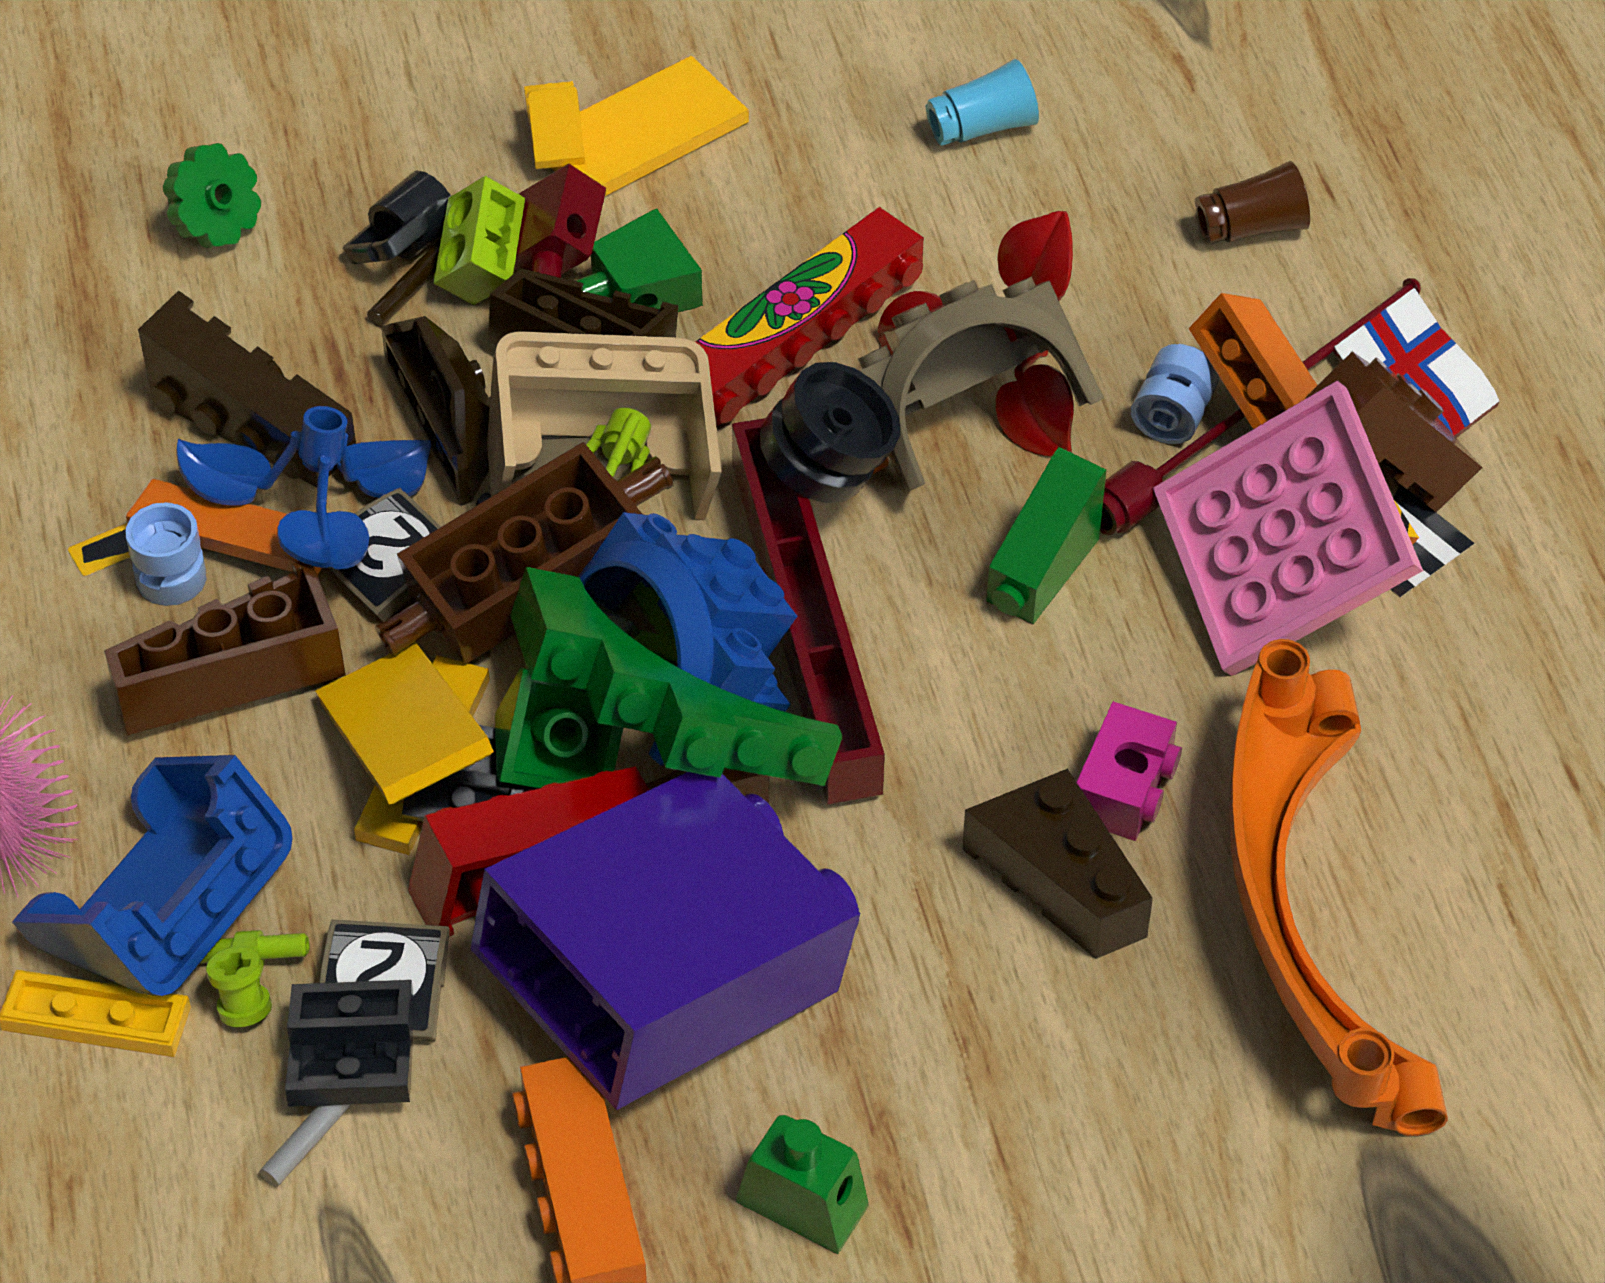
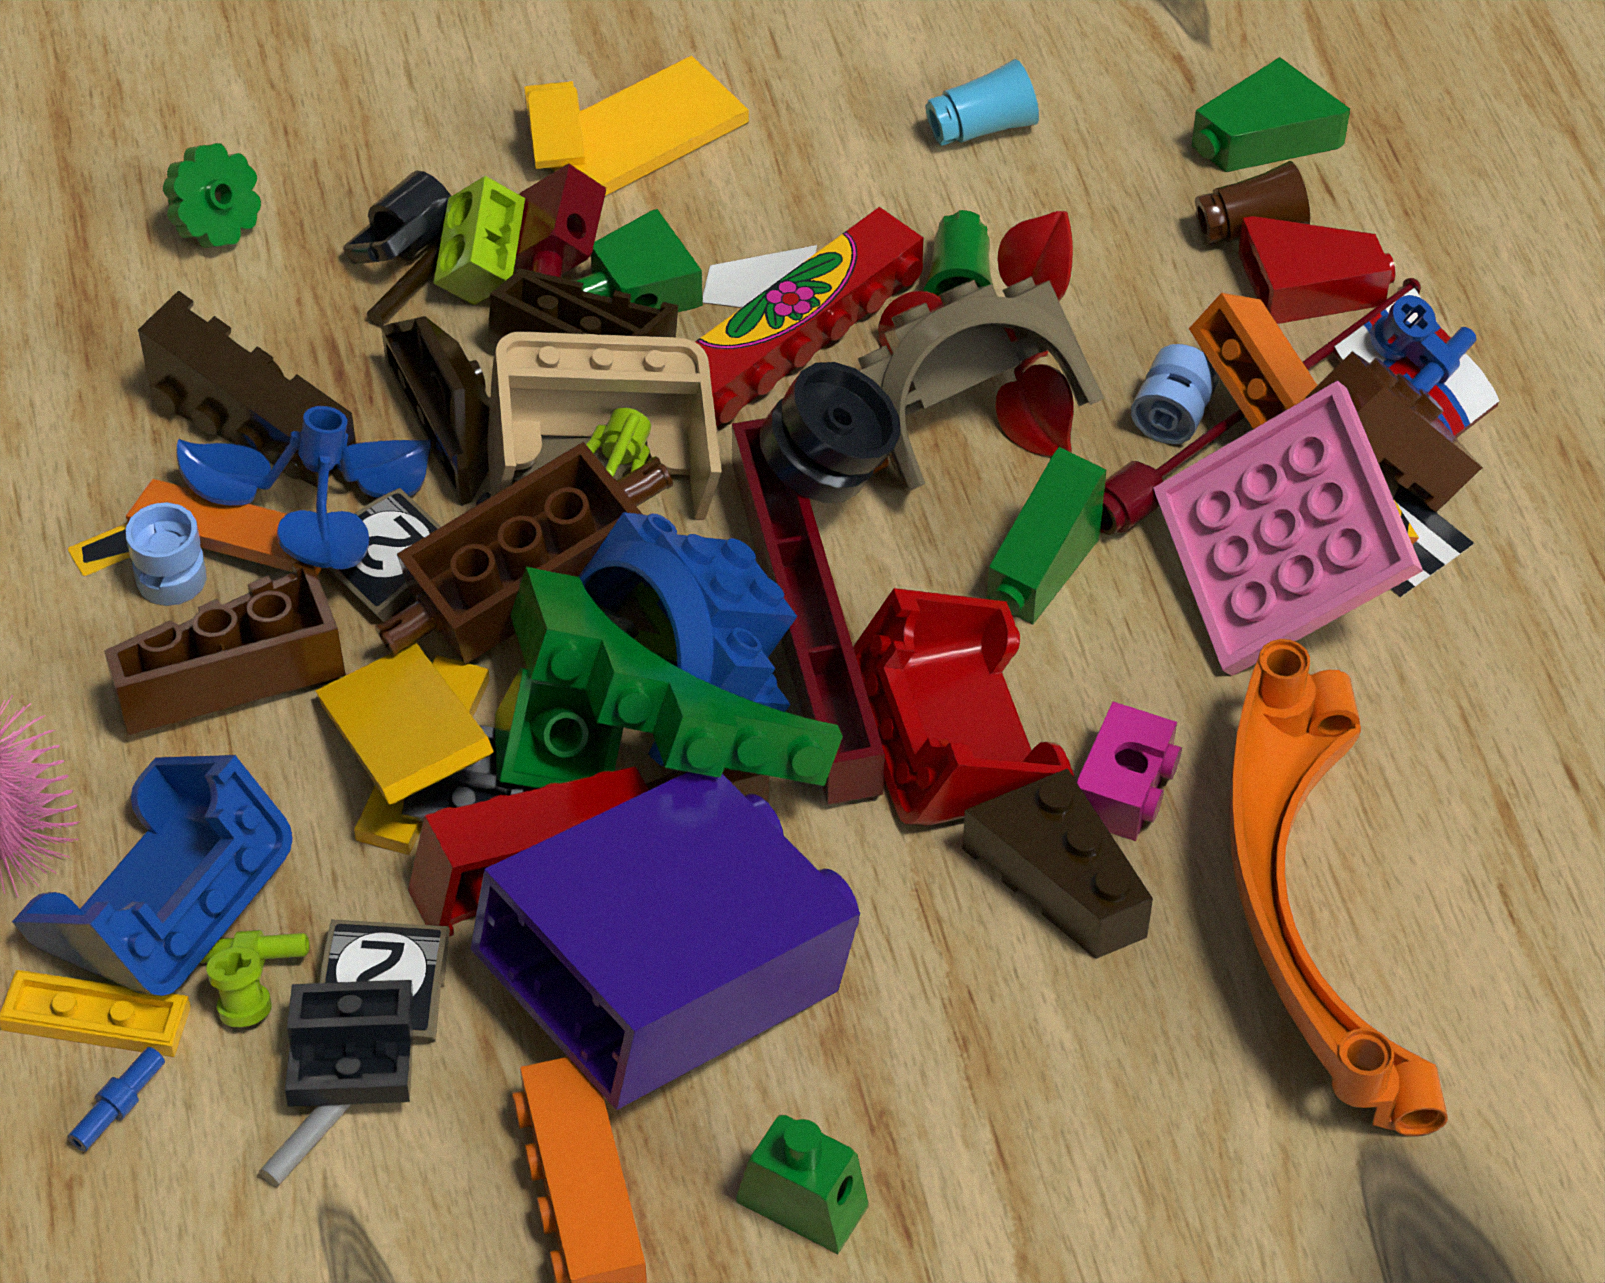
(116, 1099): none -> blue bar
(744, 279): none -> white sticker
(945, 705): none -> red windscreen
(959, 253): none -> green plant
(1269, 120): none -> green slope
(1313, 268): none -> red slope
(1419, 342): none -> blue piece

